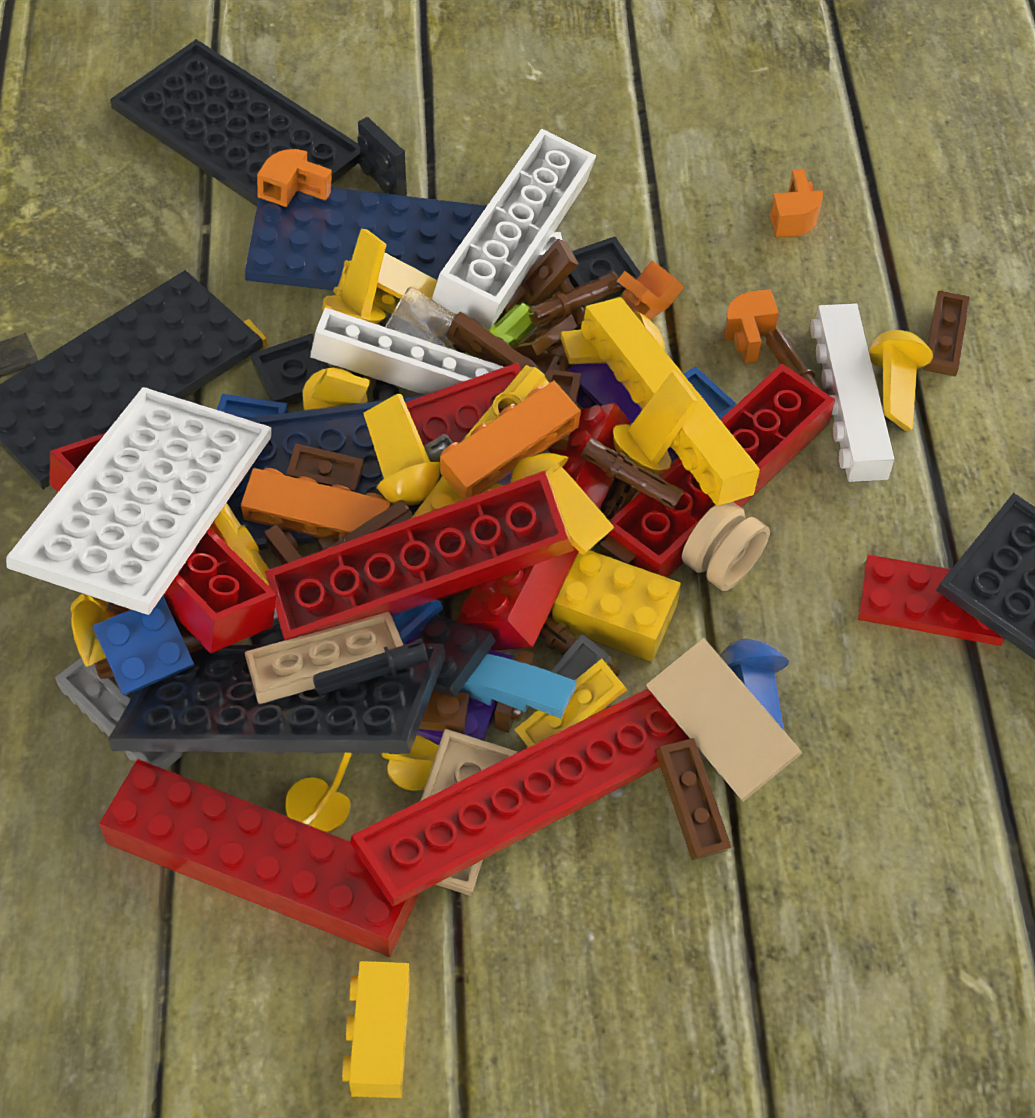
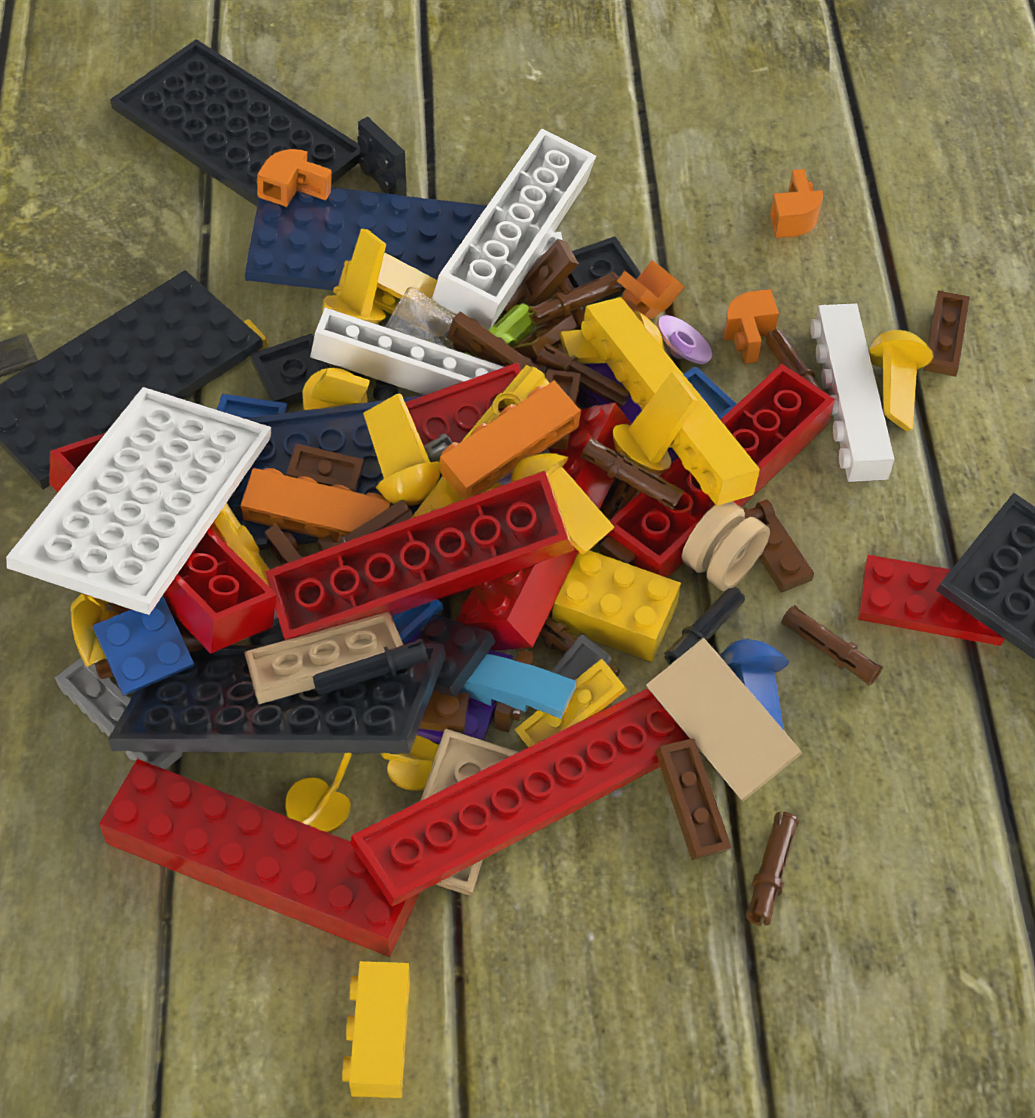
(590, 378): none -> reddish brown axle
(683, 340): none -> lavender dish
(707, 623): none -> black axle
(768, 881): none -> reddish brown pin
(780, 554): none -> reddish brown plate
(843, 653): none -> reddish brown pin

